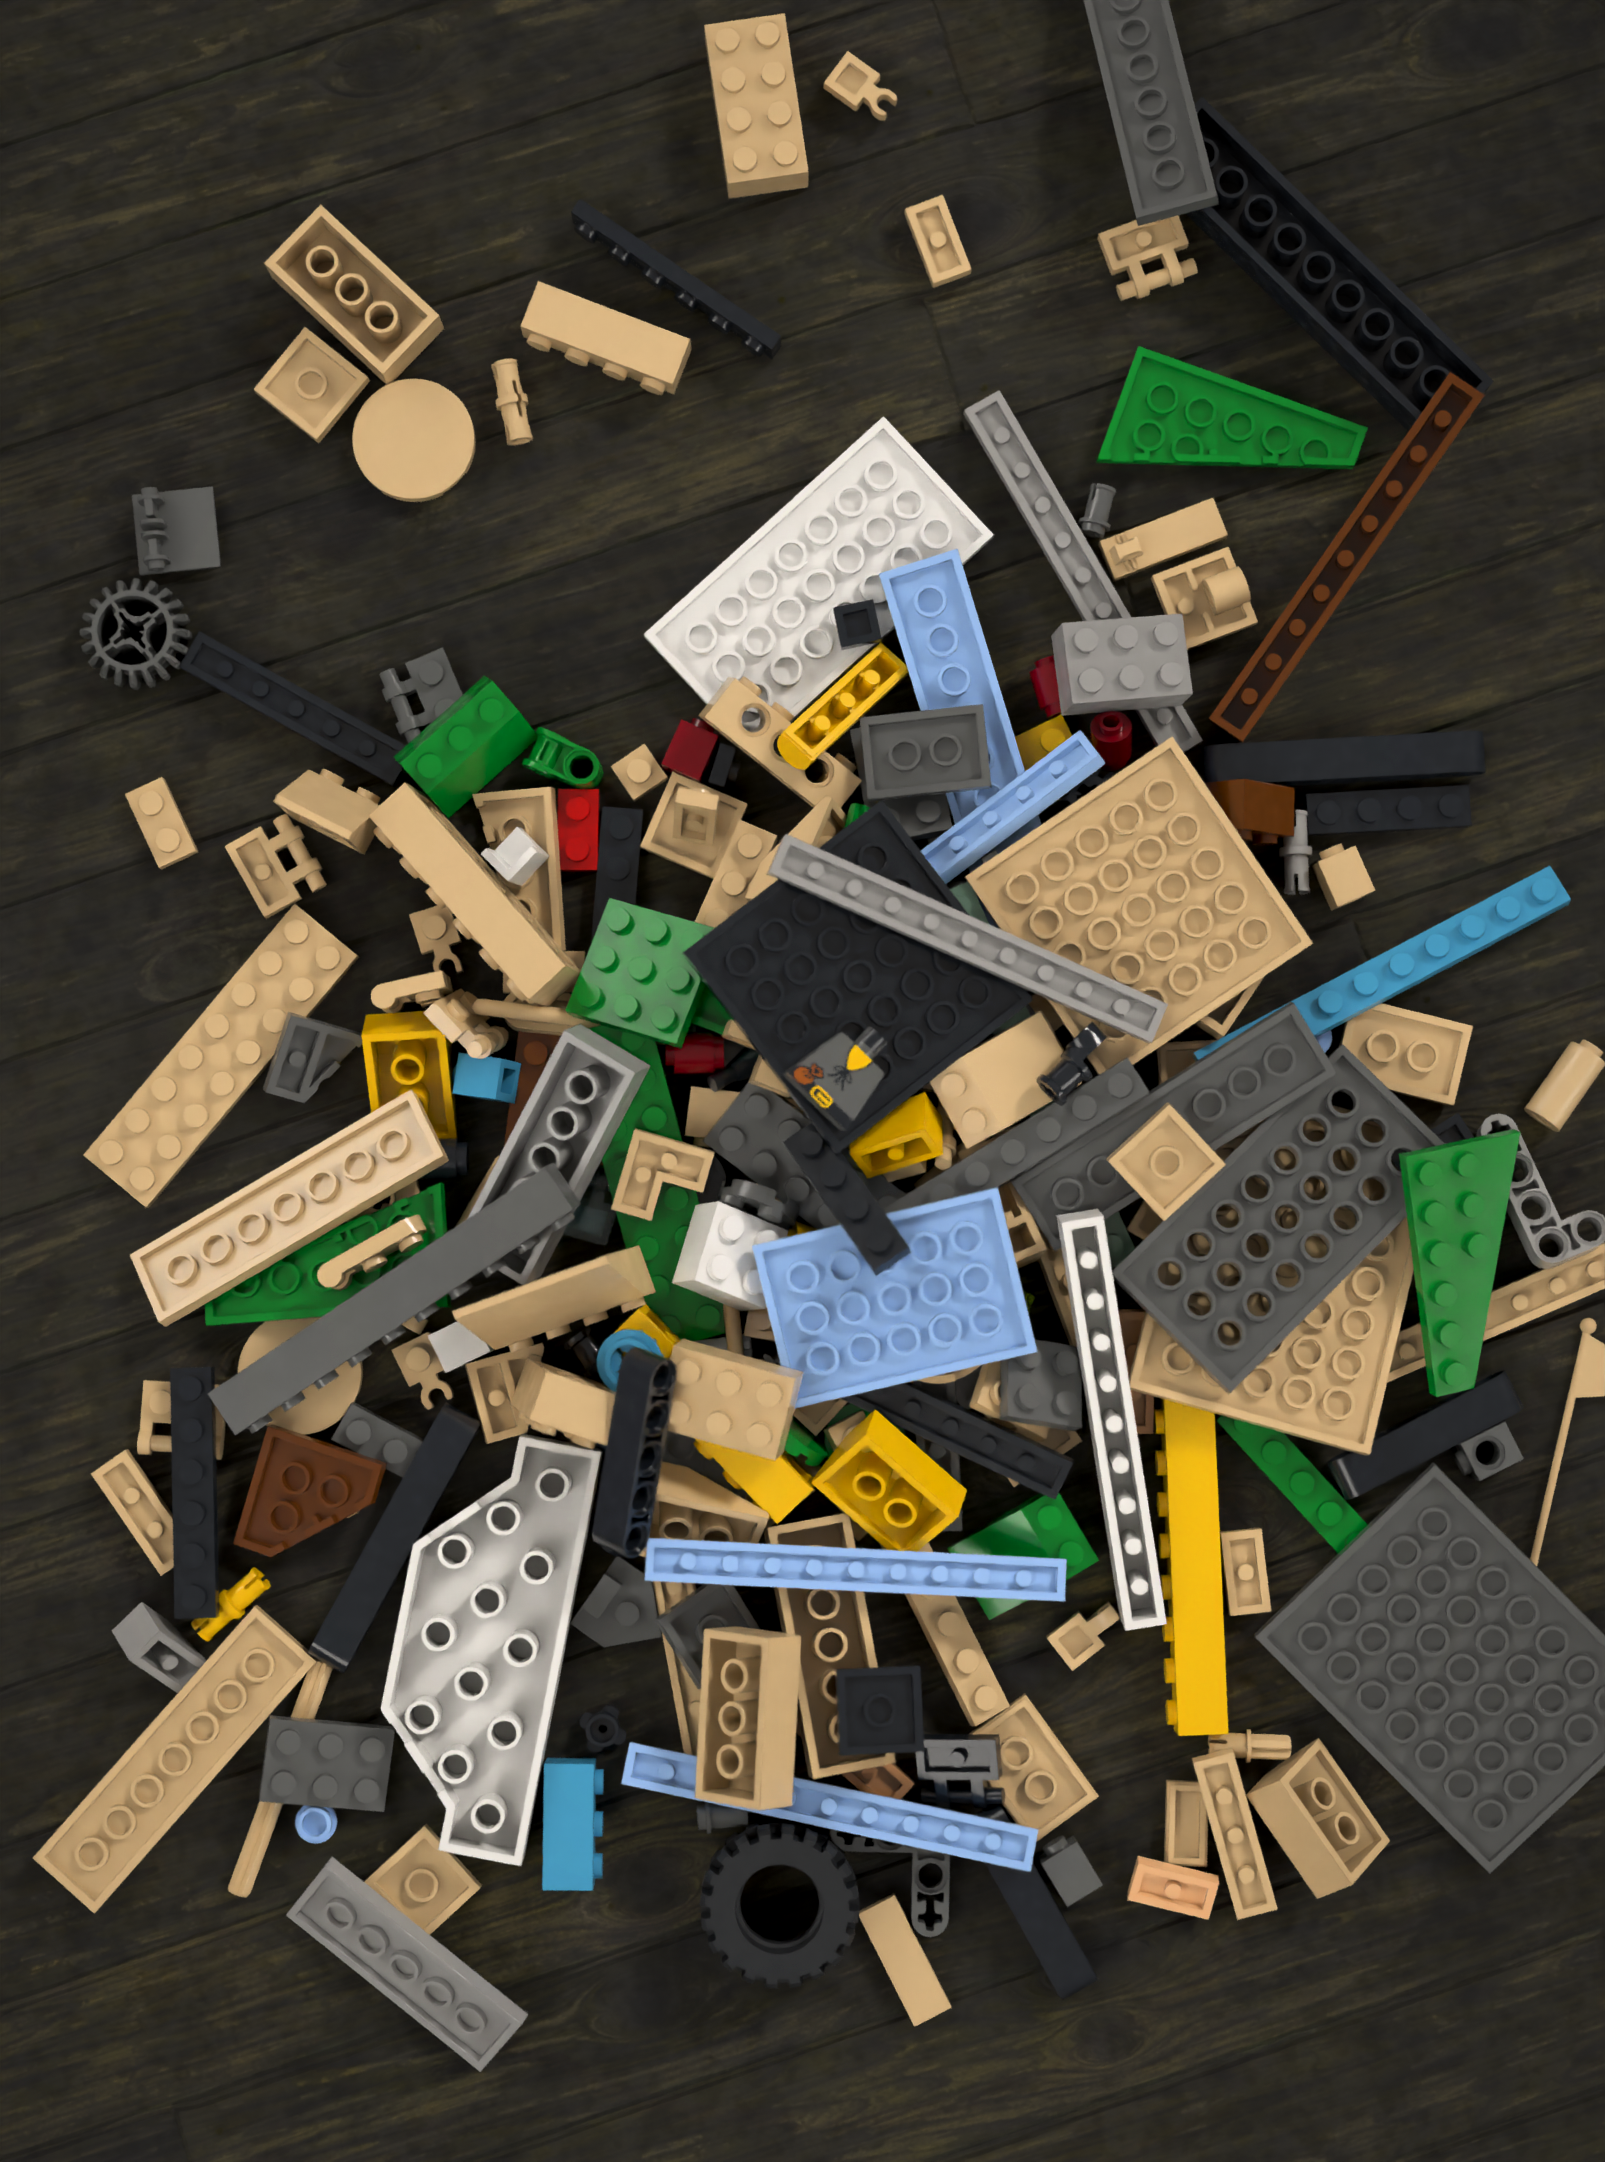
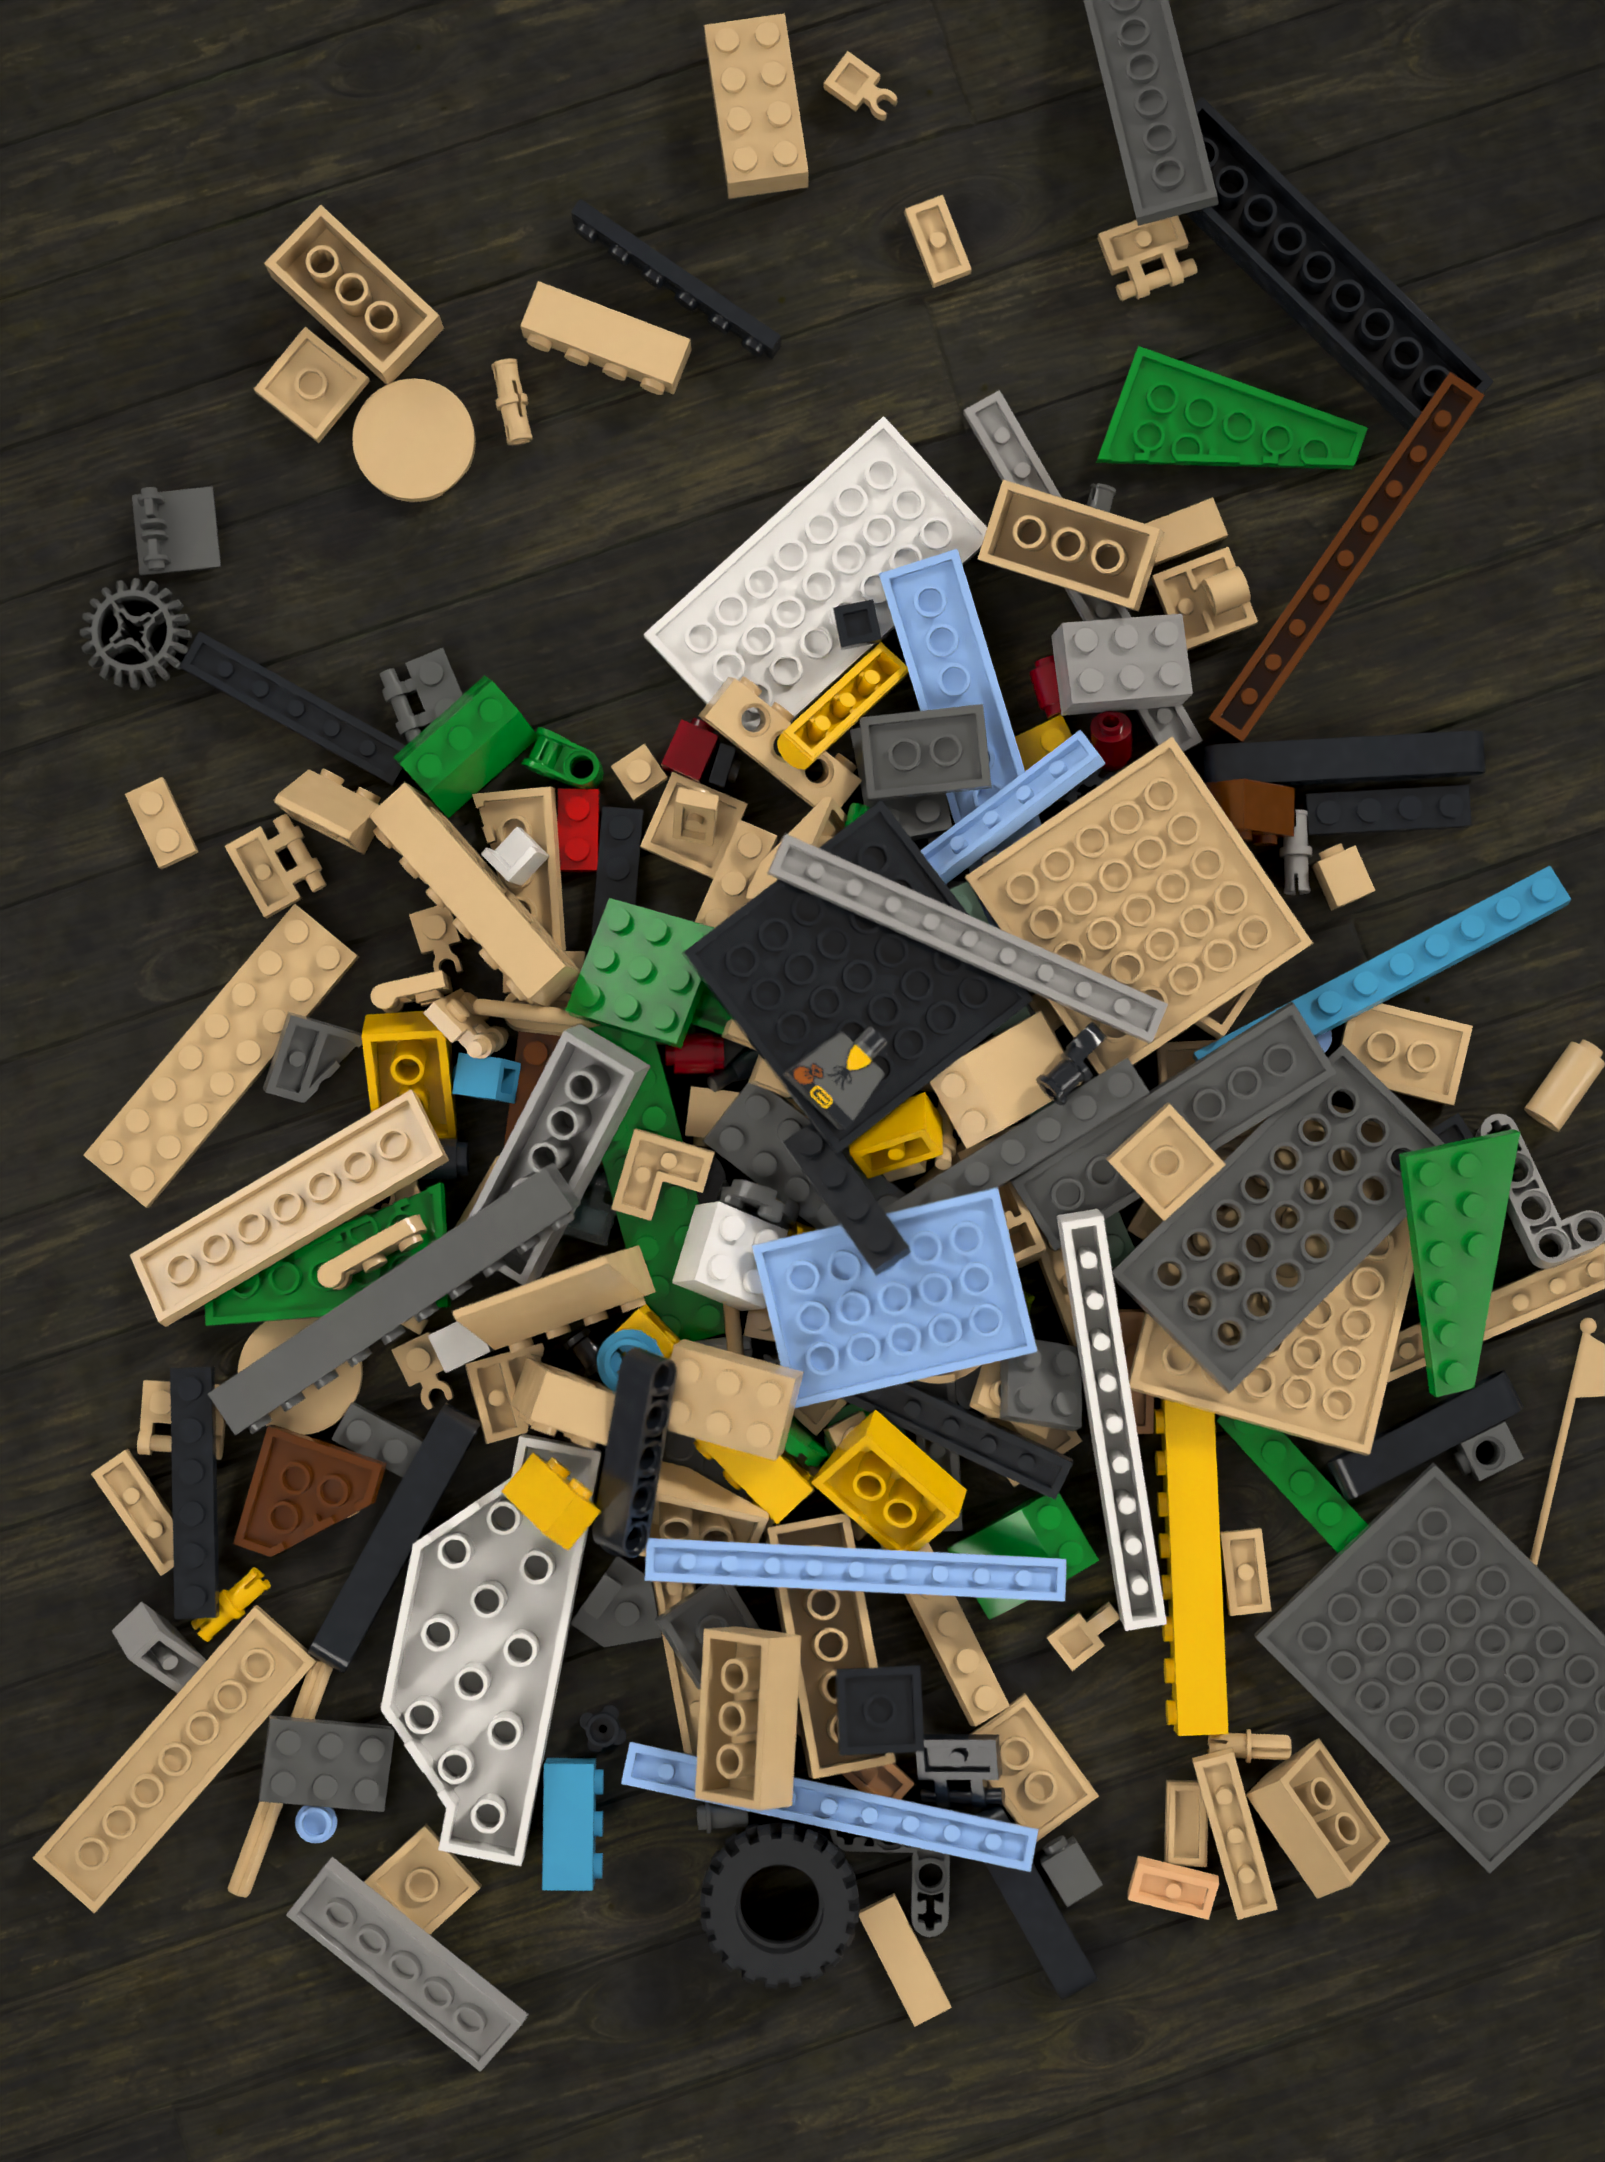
(552, 1501): none -> yellow brick
(1071, 545): none -> tan brick

